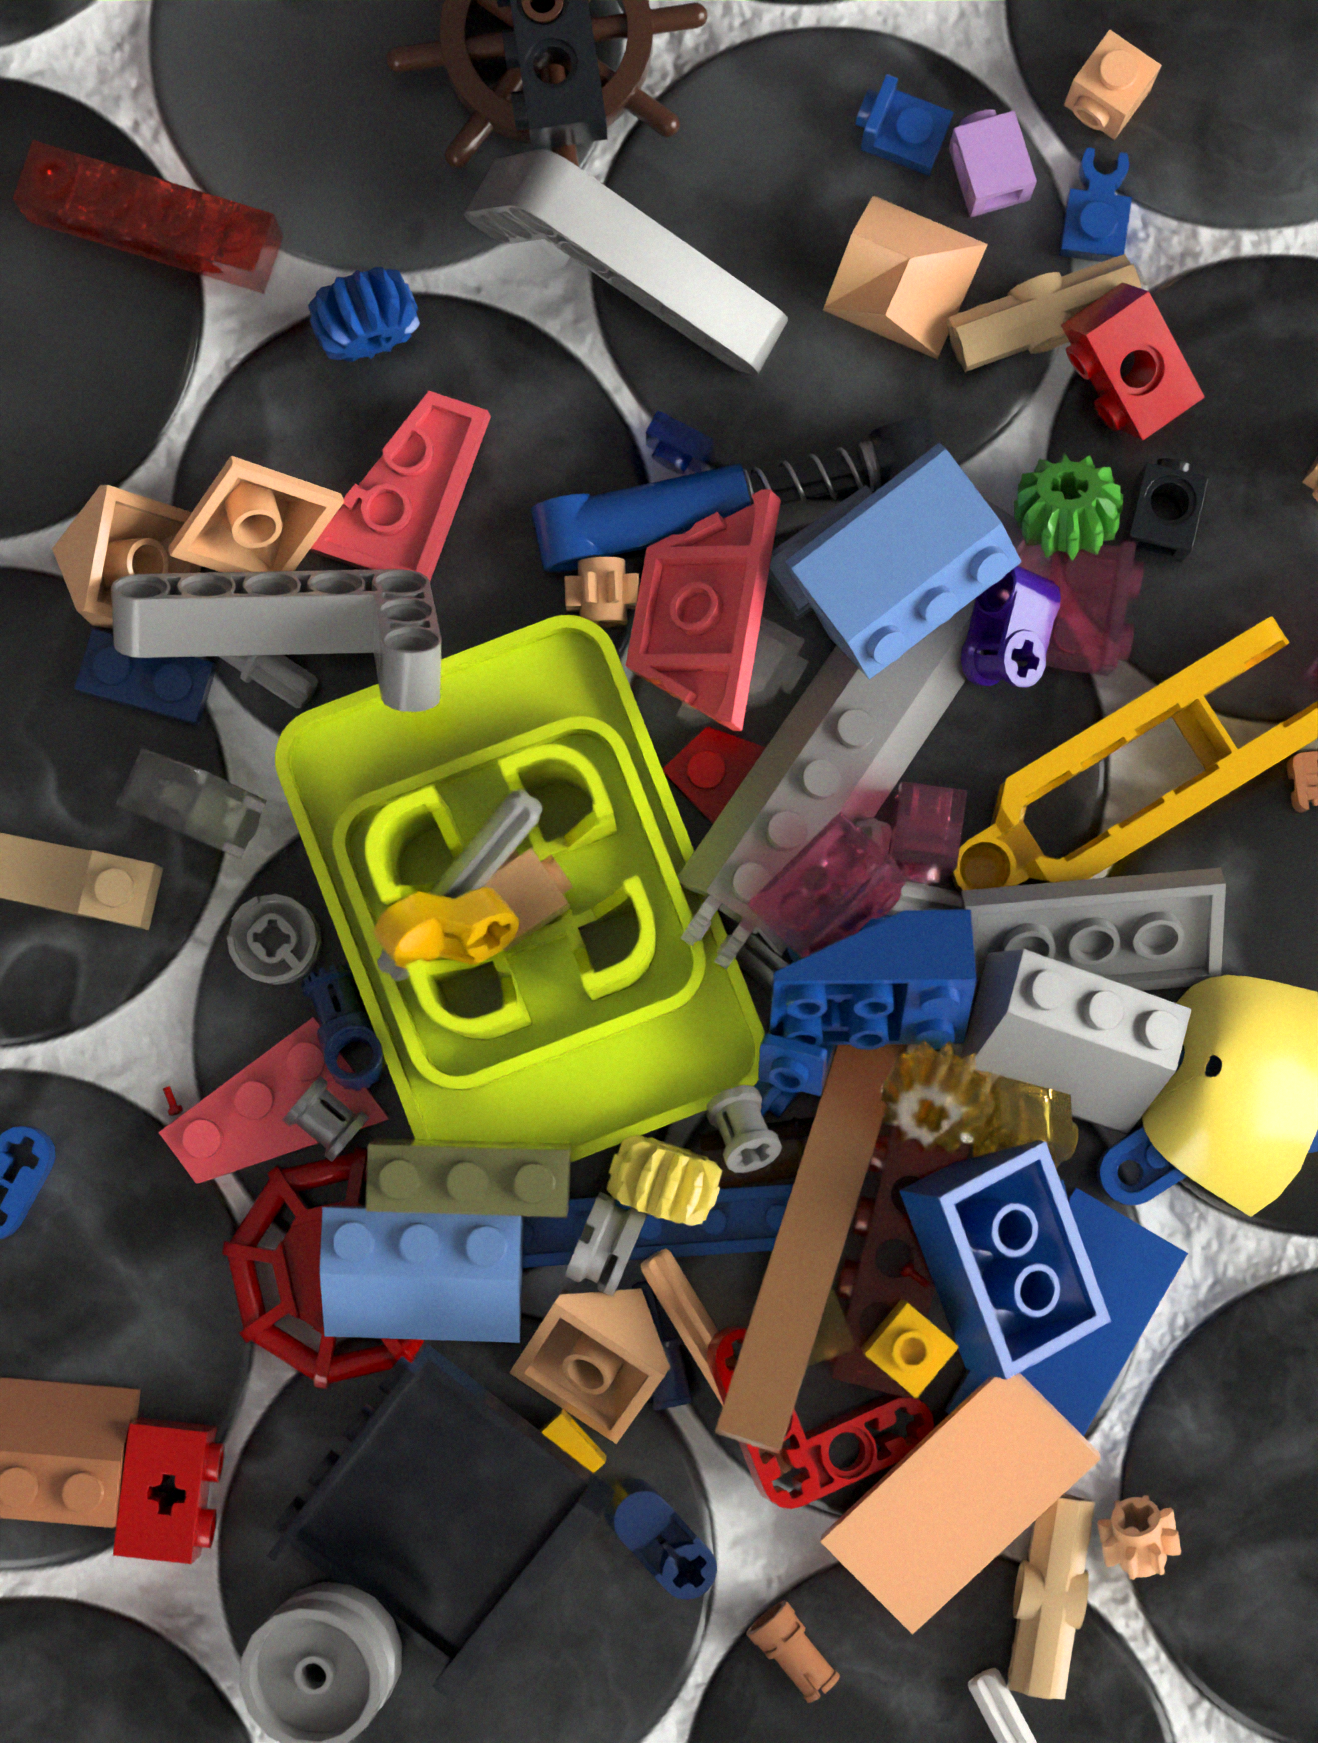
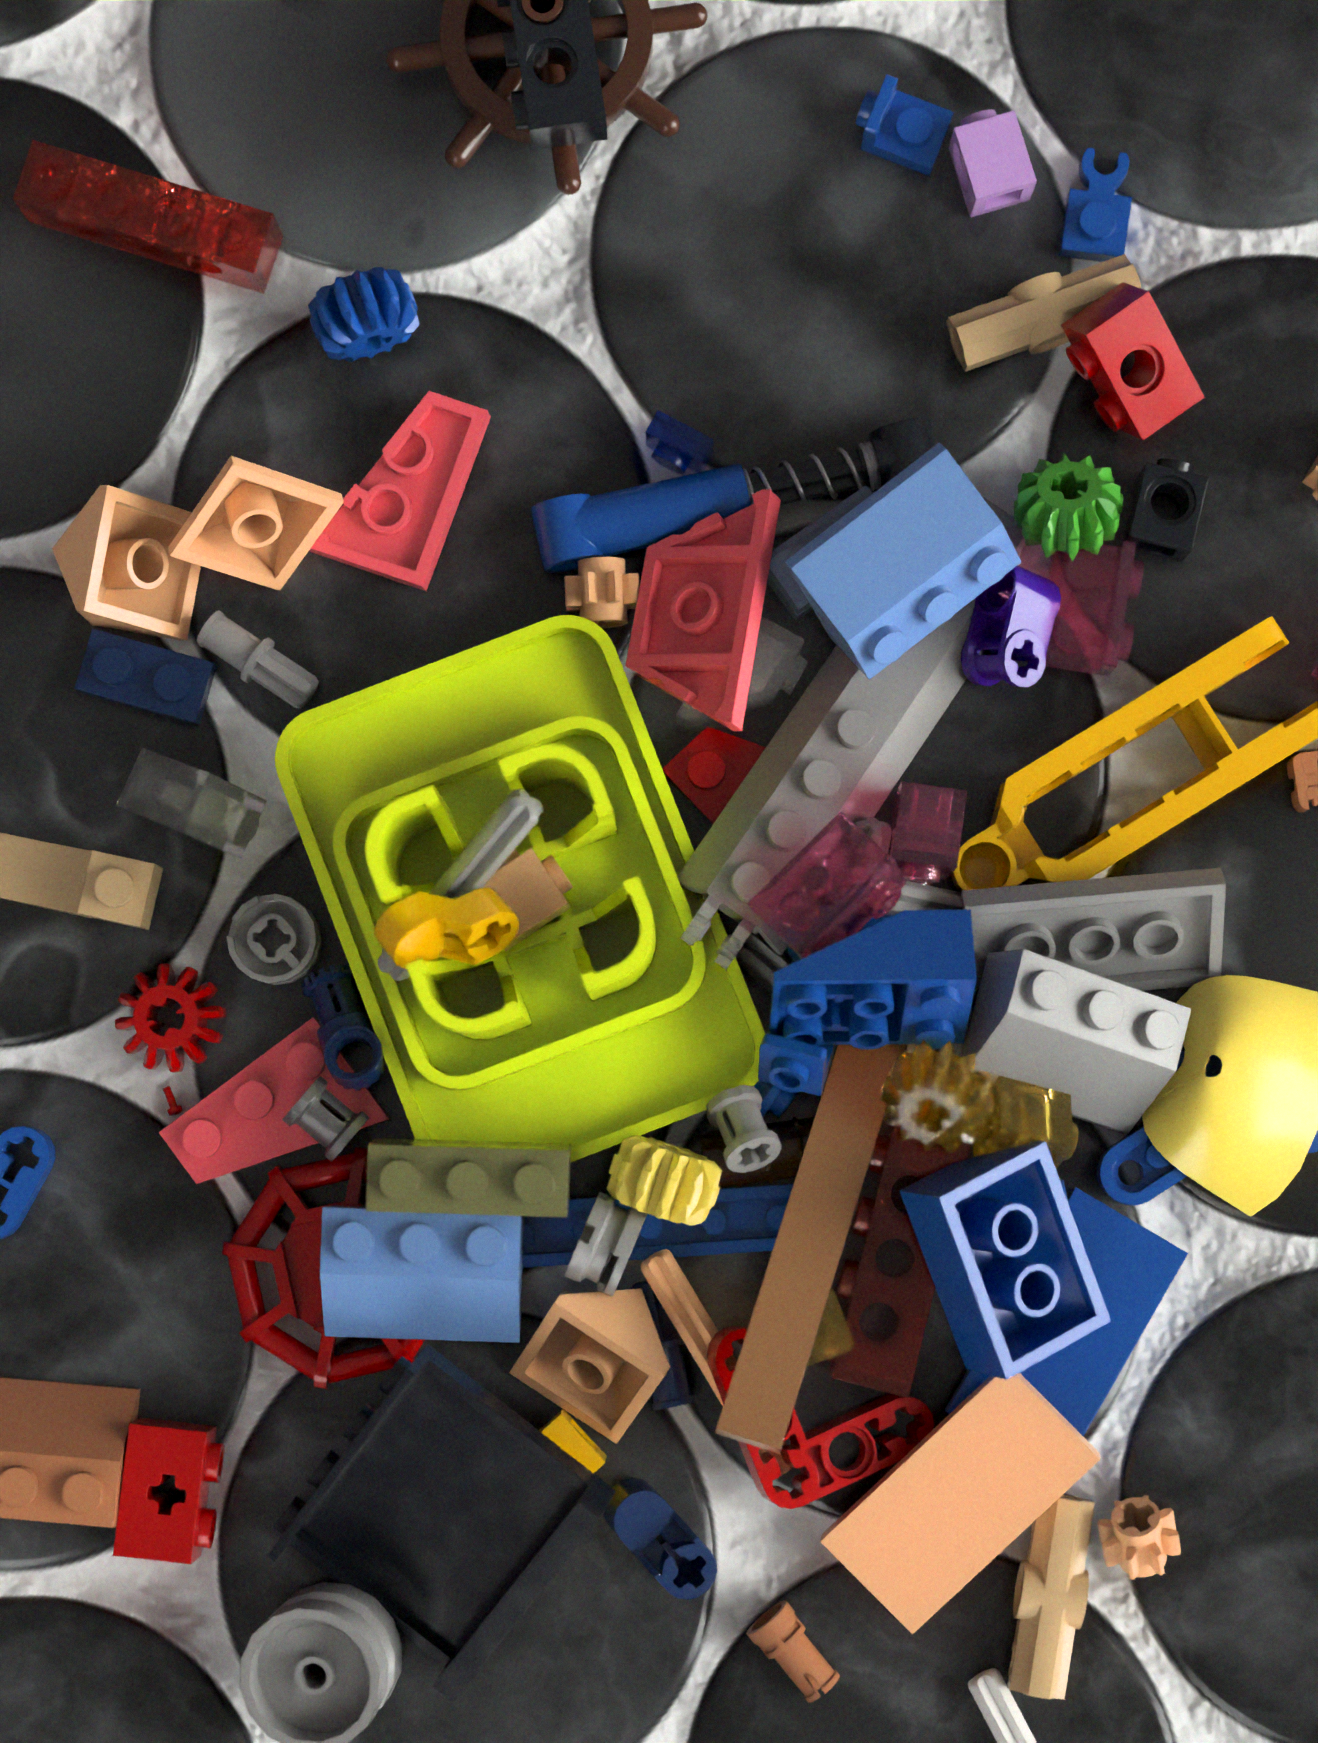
(174, 1040): none -> red gear
(290, 614): light grey beam -> none
(555, 200): beam -> none
(904, 276): light nougat slope -> none
(909, 1271): red piece -> none
(909, 1348): yellow brick -> none
(1111, 85): light nougat brick -> none

